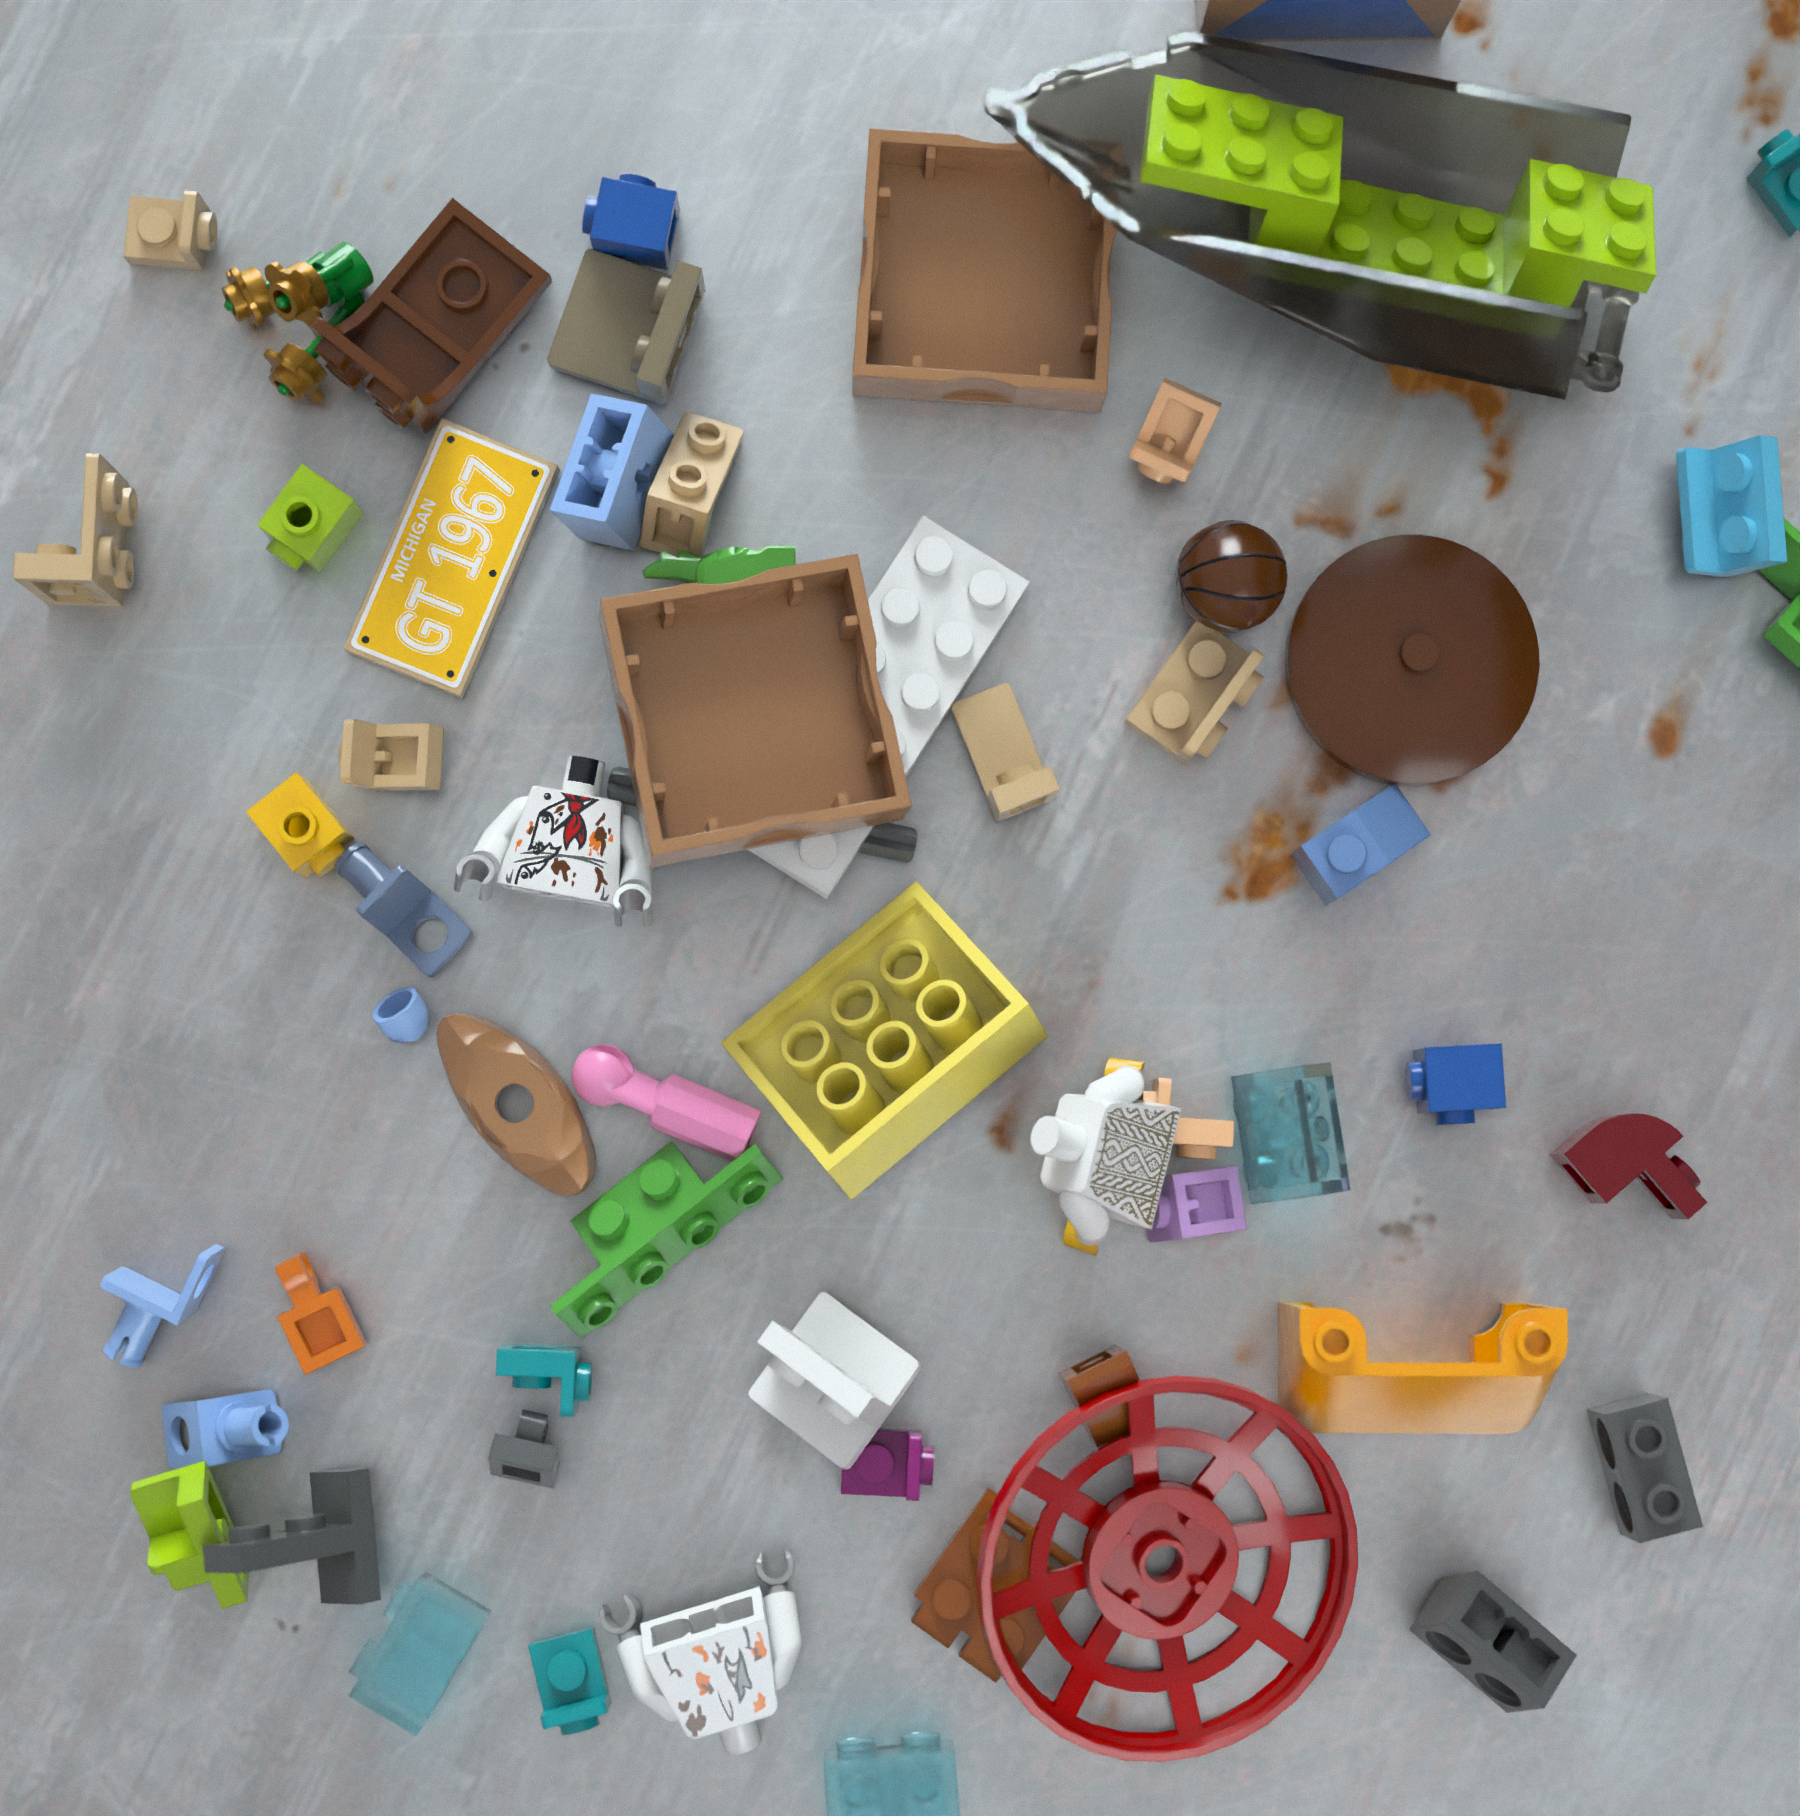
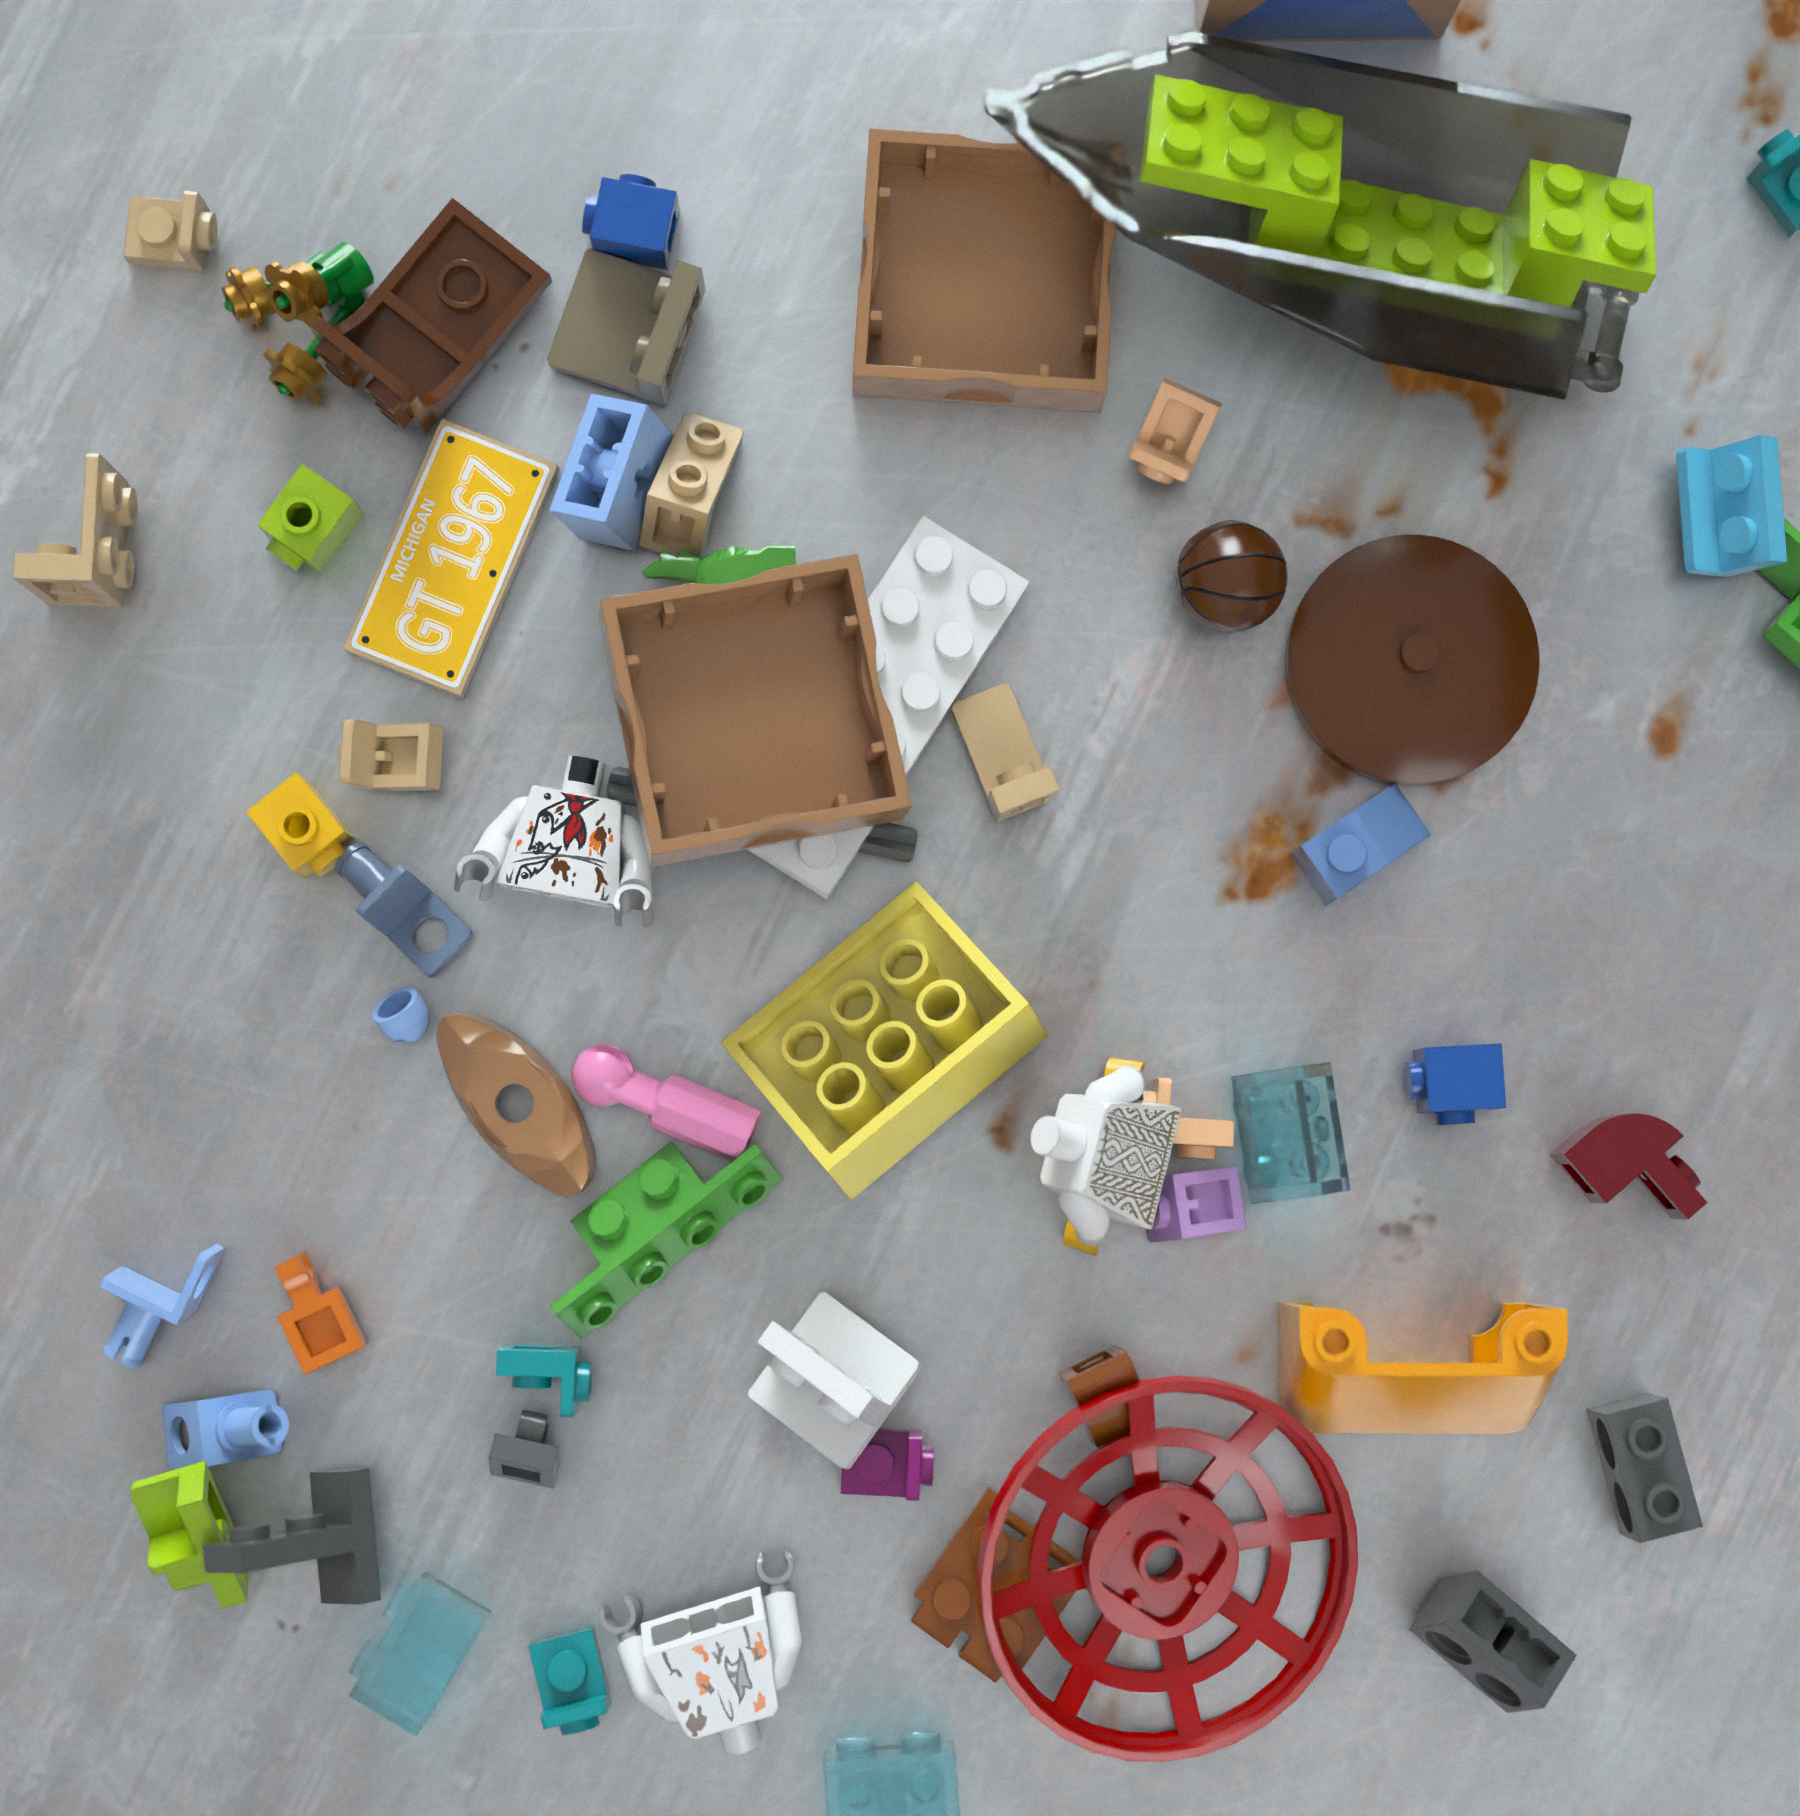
(1194, 691): tan bracket -> none

